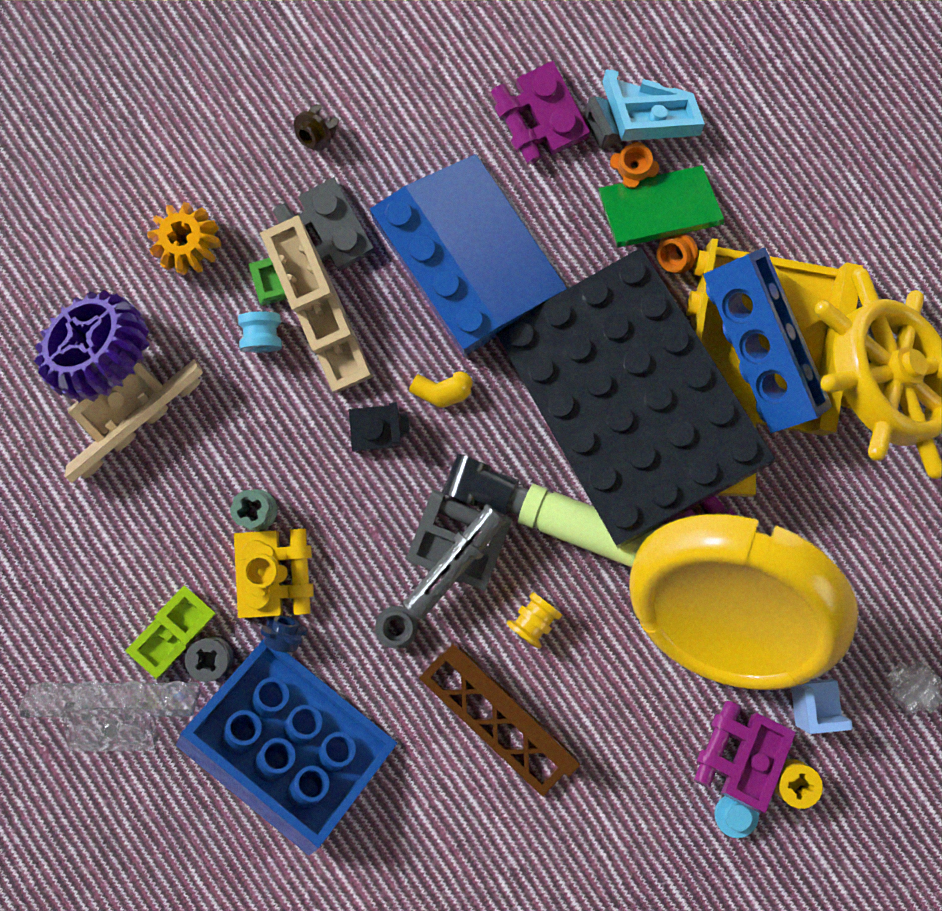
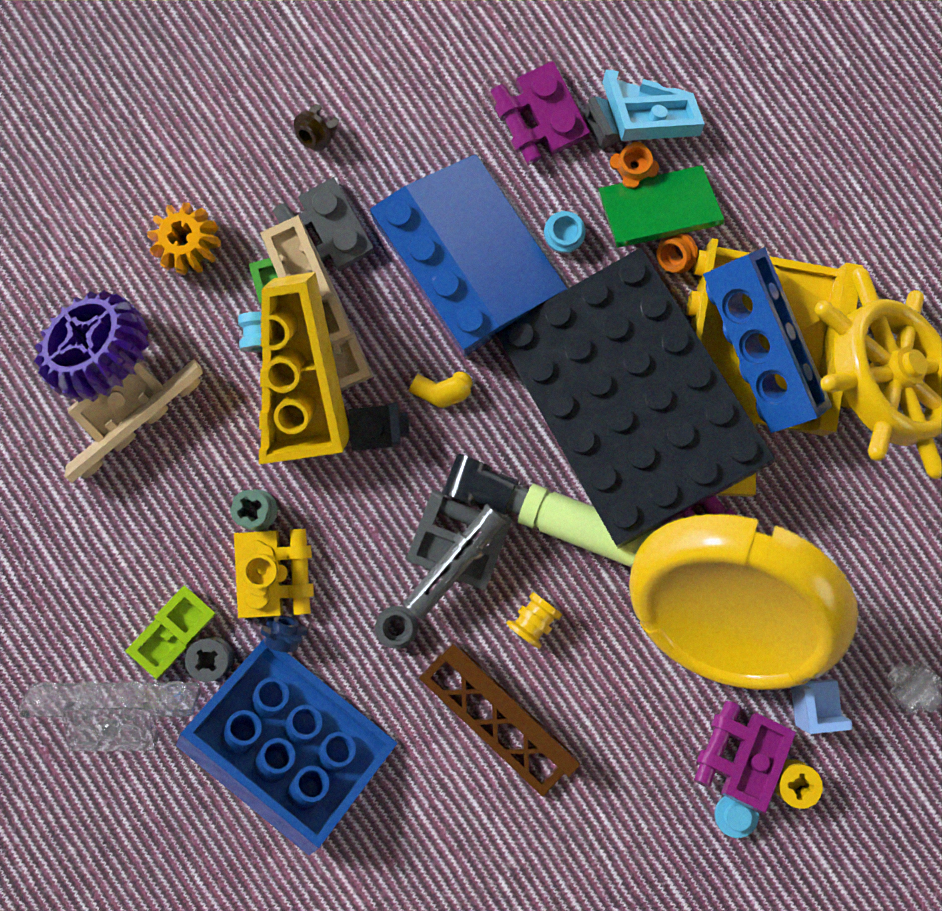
(298, 376): none -> yellow wedge
(564, 232): none -> medium azure plate

